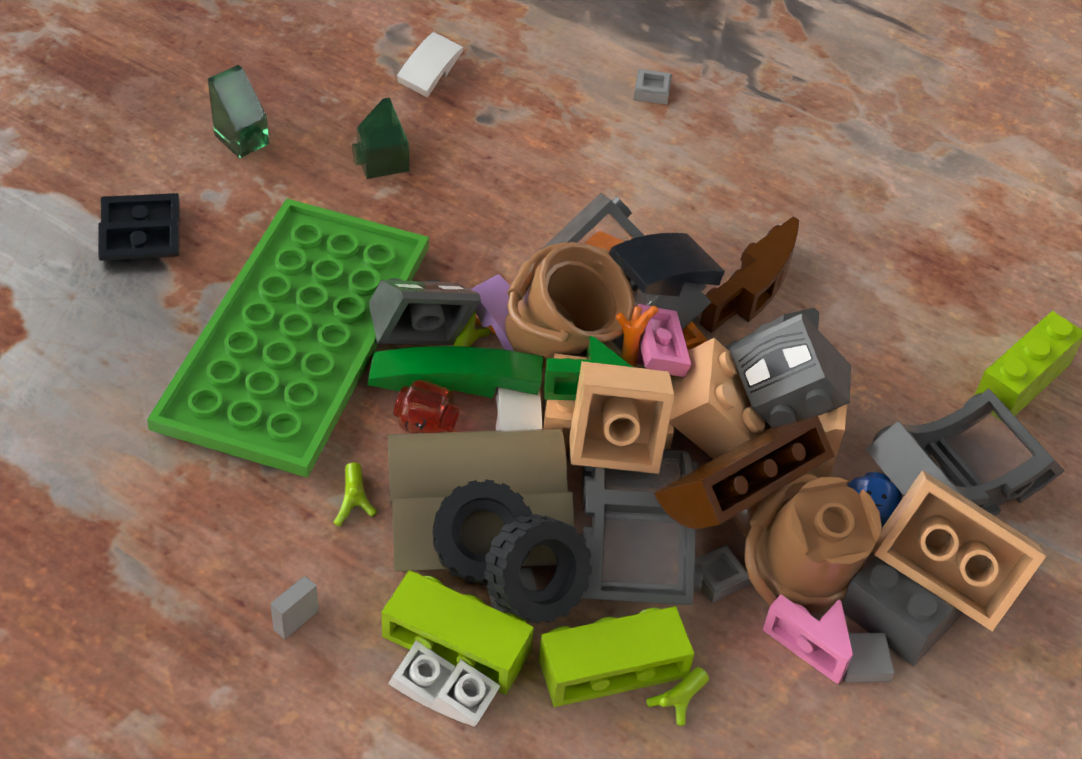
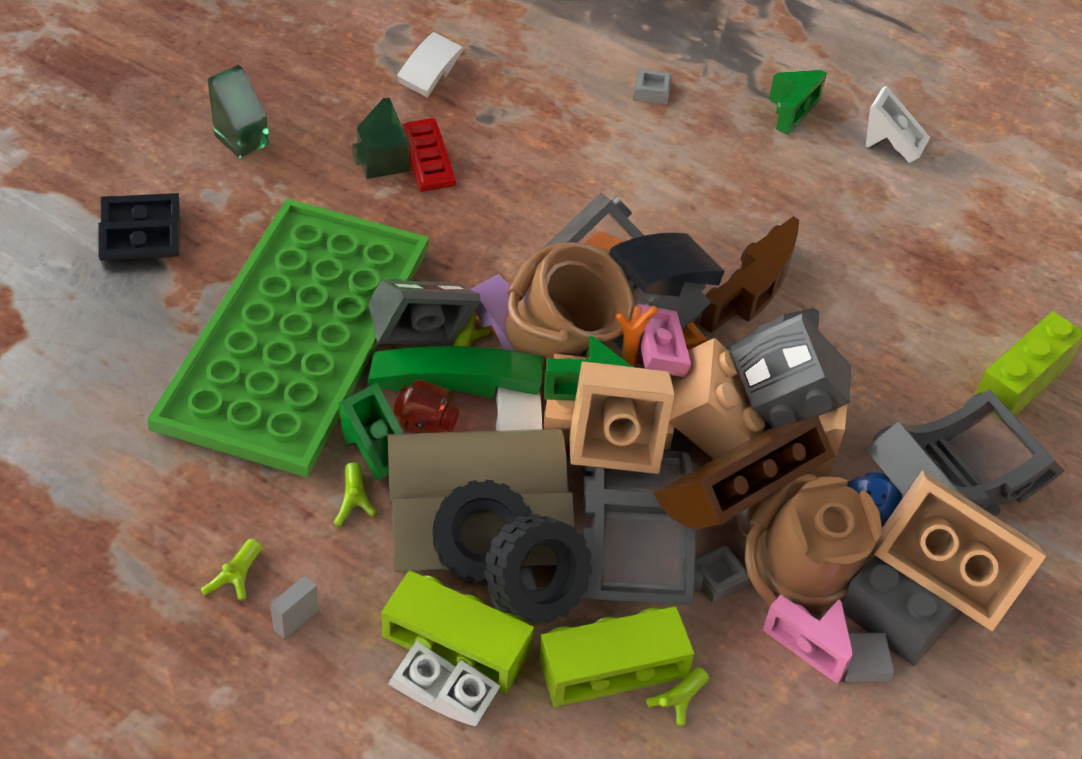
(236, 570): none -> lime bar
(368, 421): none -> green slope
(428, 154): none -> red slope
(795, 96): none -> green slope
(893, 121): none -> white slope

